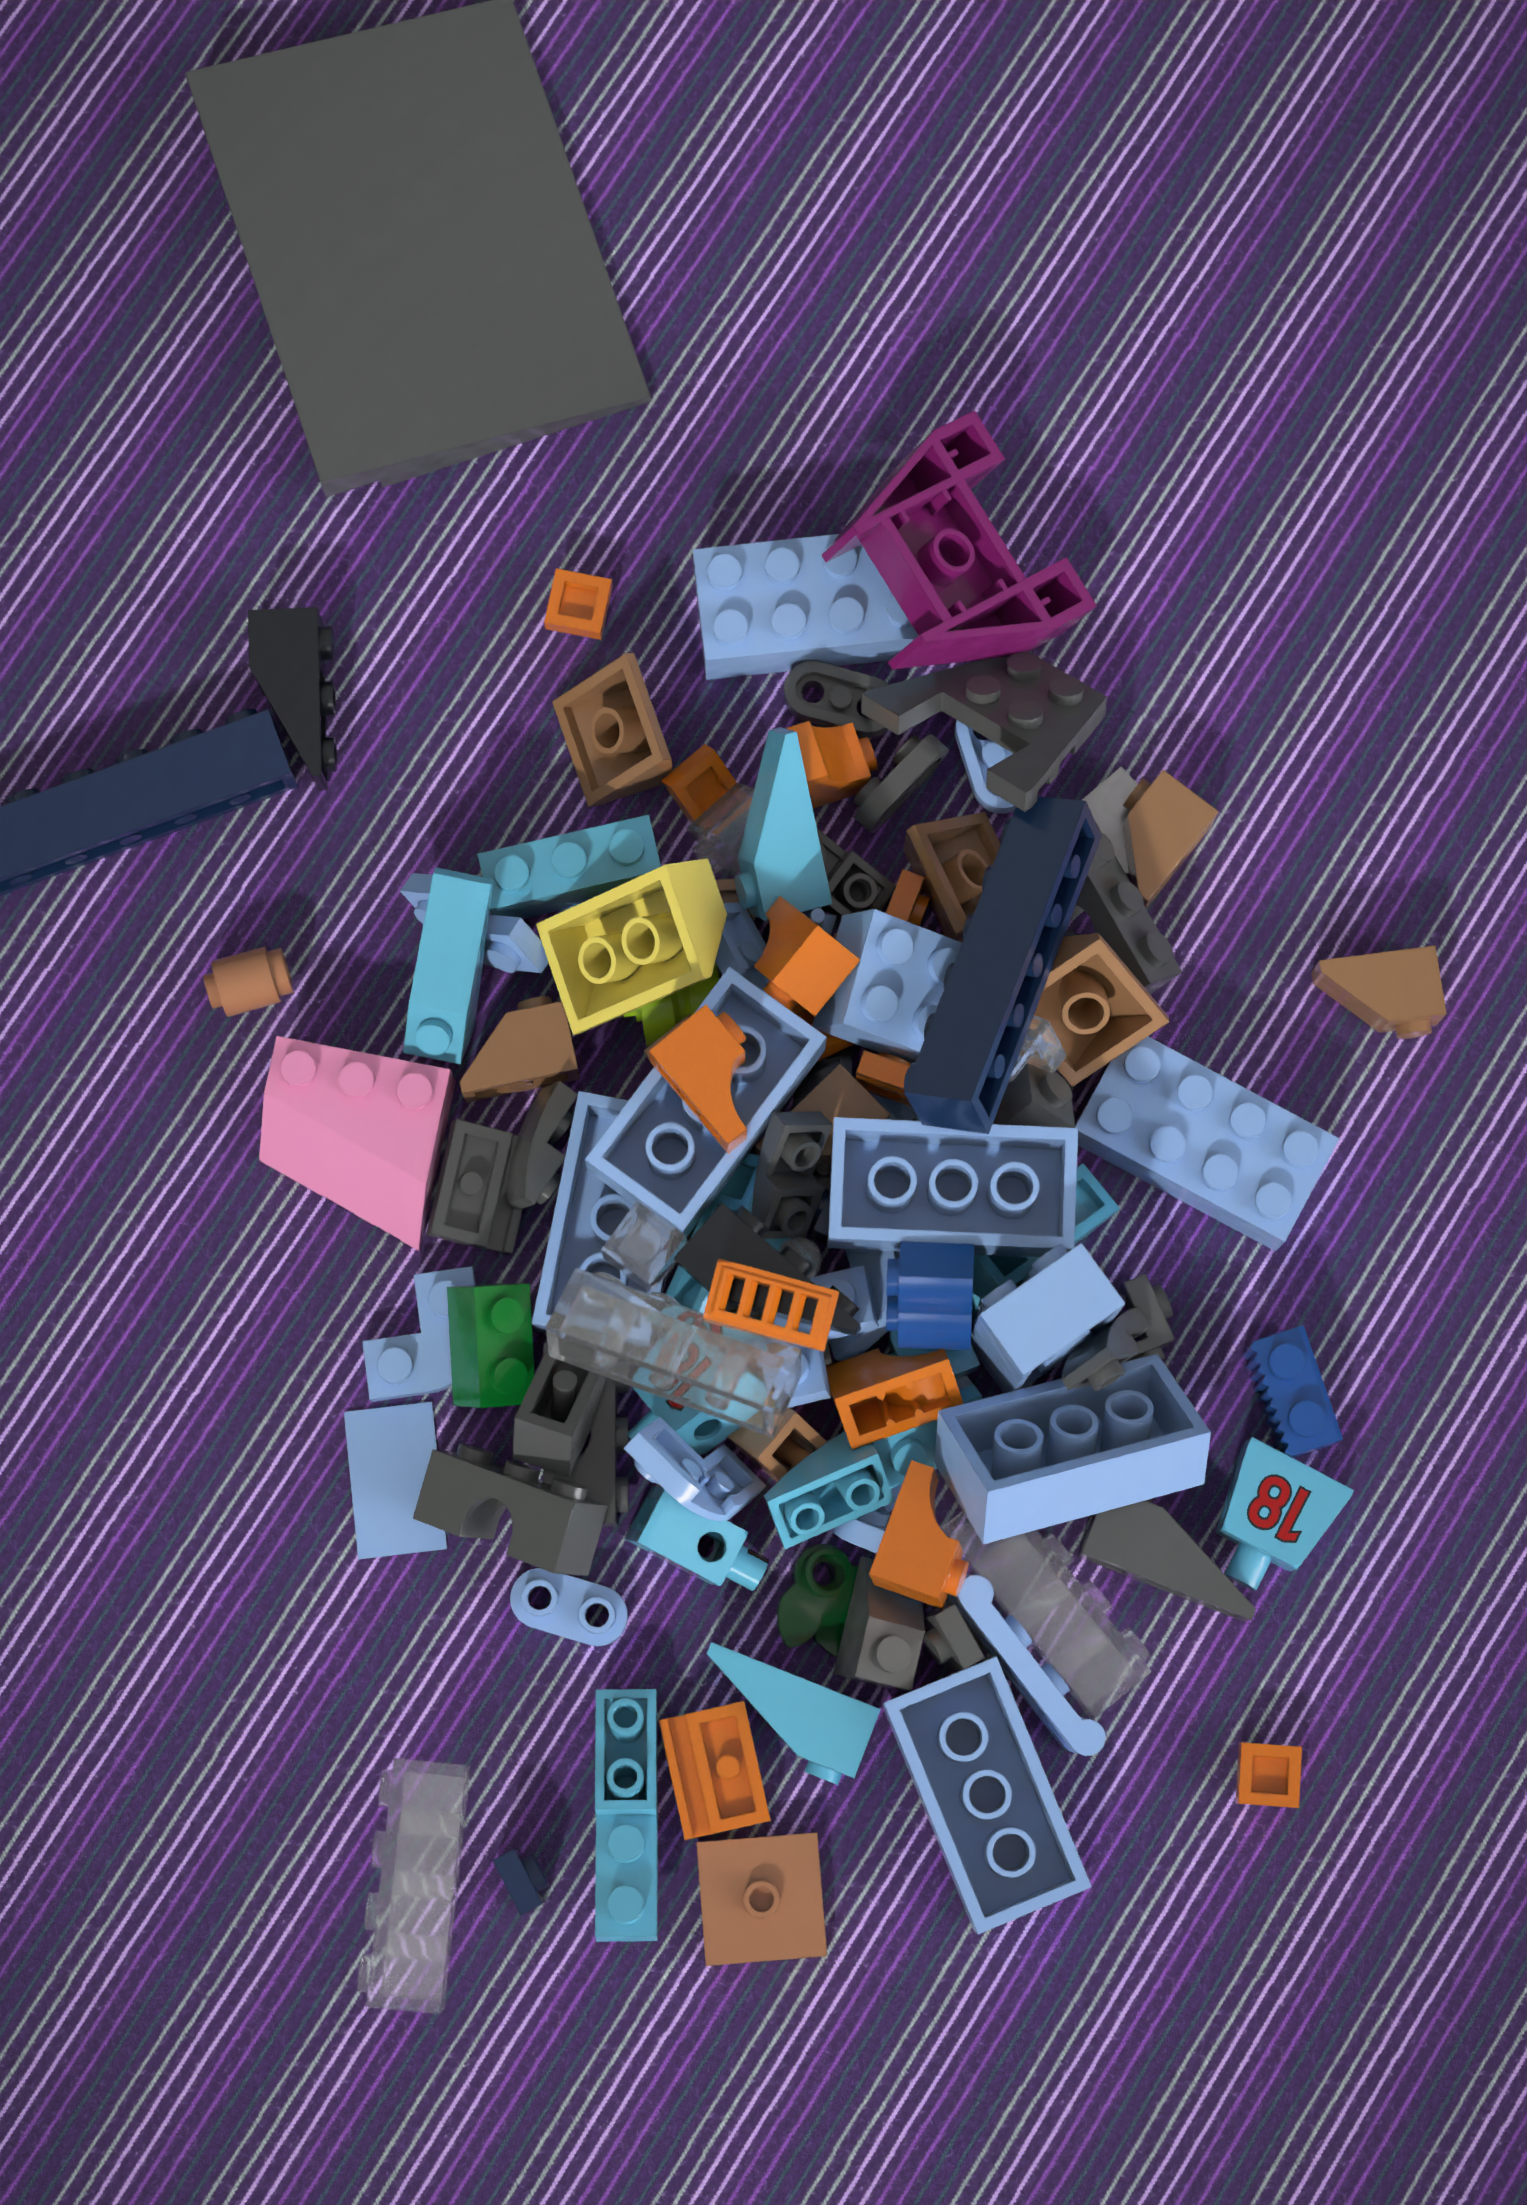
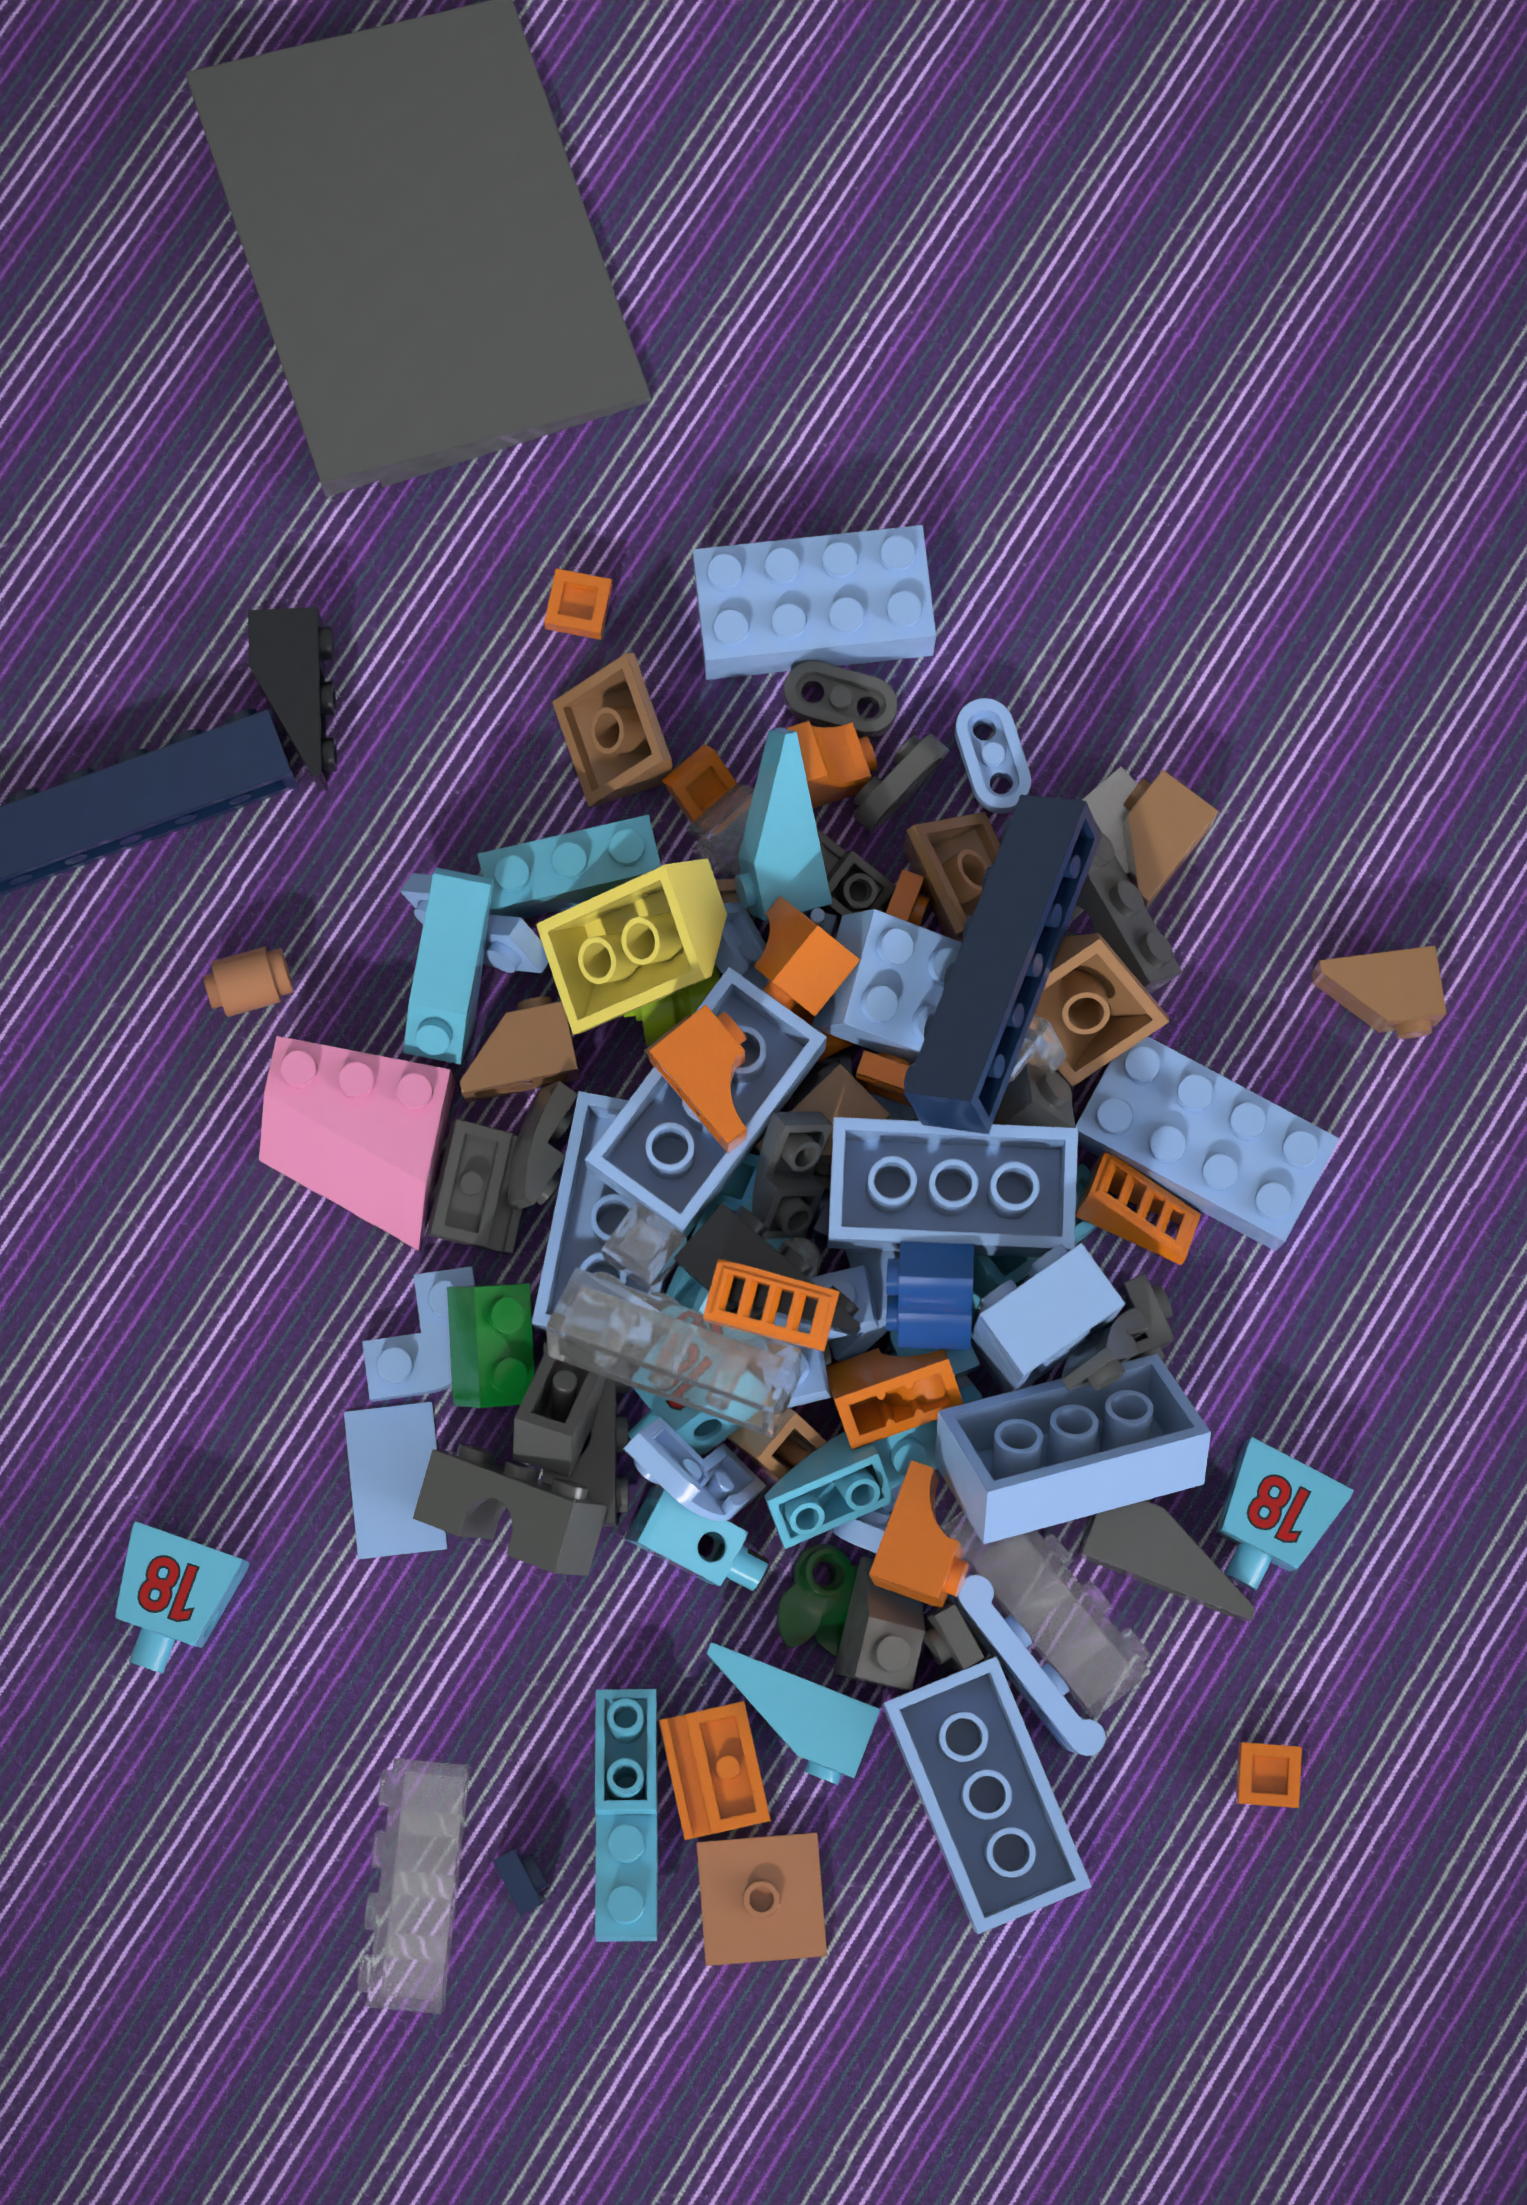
(173, 1592): none -> medium azure torso
(568, 1607): light blue plate -> none
(951, 562): magenta wedge -> none
(1009, 700): dark grey wing -> none
(1115, 1217): none -> orange slope
(1292, 1393): blue brick -> none

